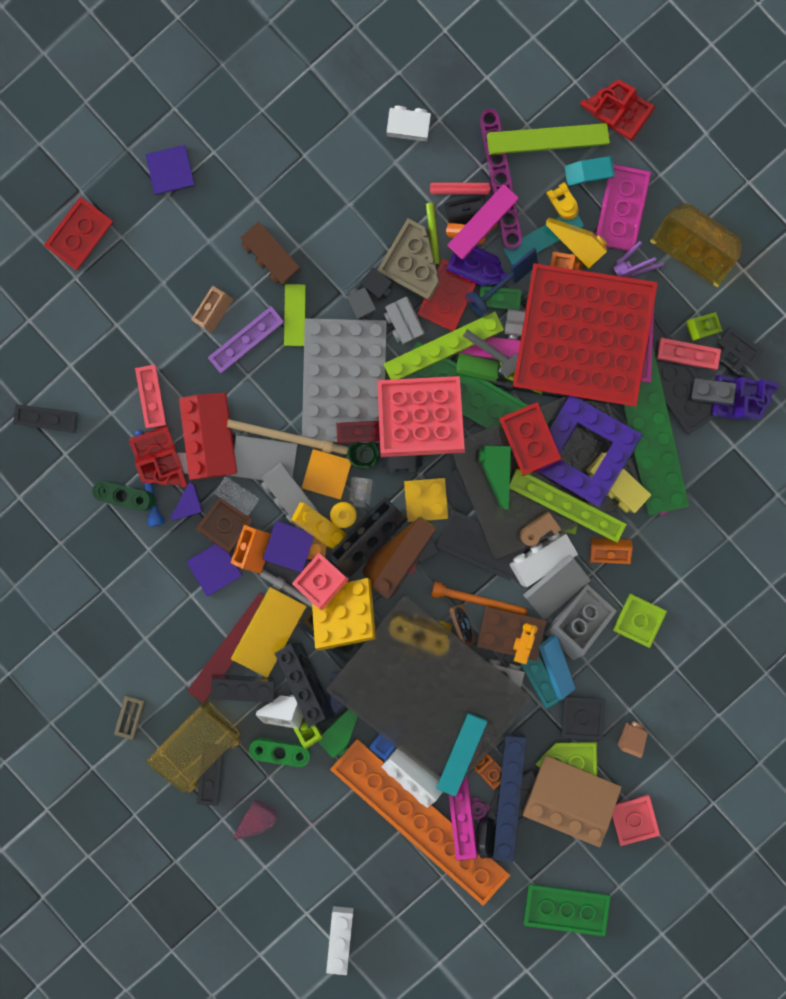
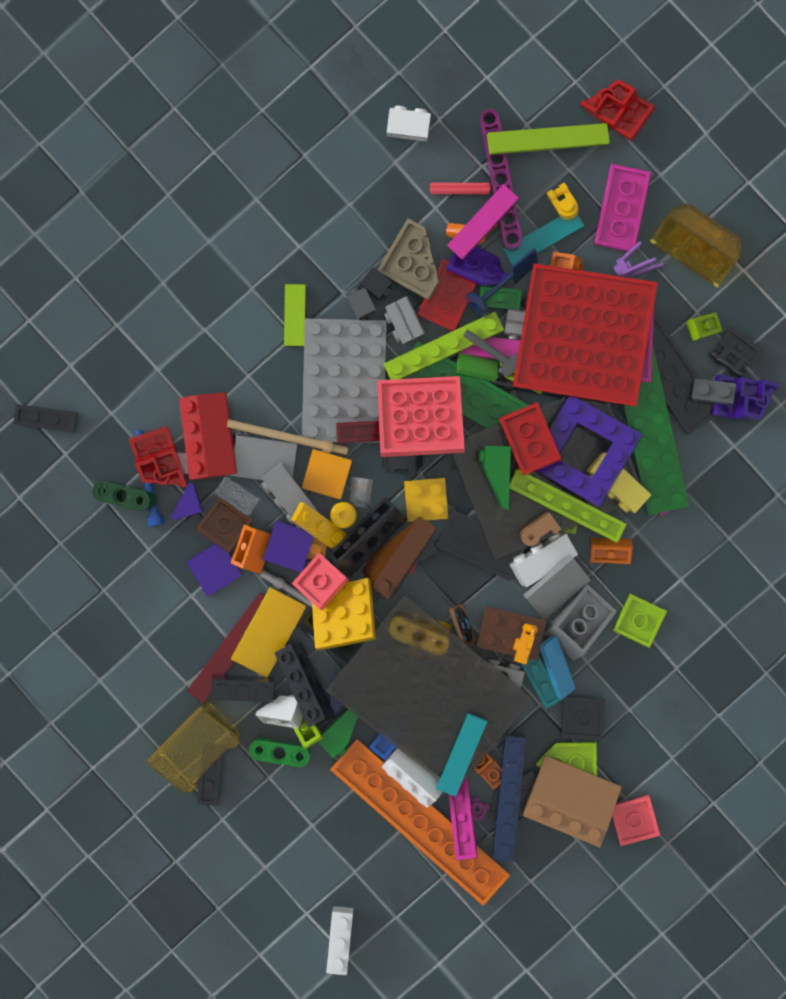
(78, 233): red plate -> none
(134, 700): dark tan tile -> none
(150, 396): coral plate -> none
(170, 170): dark purple tile -> none
(212, 309): medium nougat slope -> none
(246, 339): medium lavender plate -> none
(256, 820): clear pink slope -> none
(269, 254): reddish brown brick -> none
(363, 455): dark green hair -> none
(433, 232): lime bar -> none
(440, 590): orange piece -> none
(464, 210): black slope -> none
(486, 834): black plate -> none
(567, 910): green plate -> none
(580, 241): yellow slope -> none
(589, 170): teal slope -> none
(633, 739): nougat slope -> none
(688, 354): coral plate -> none

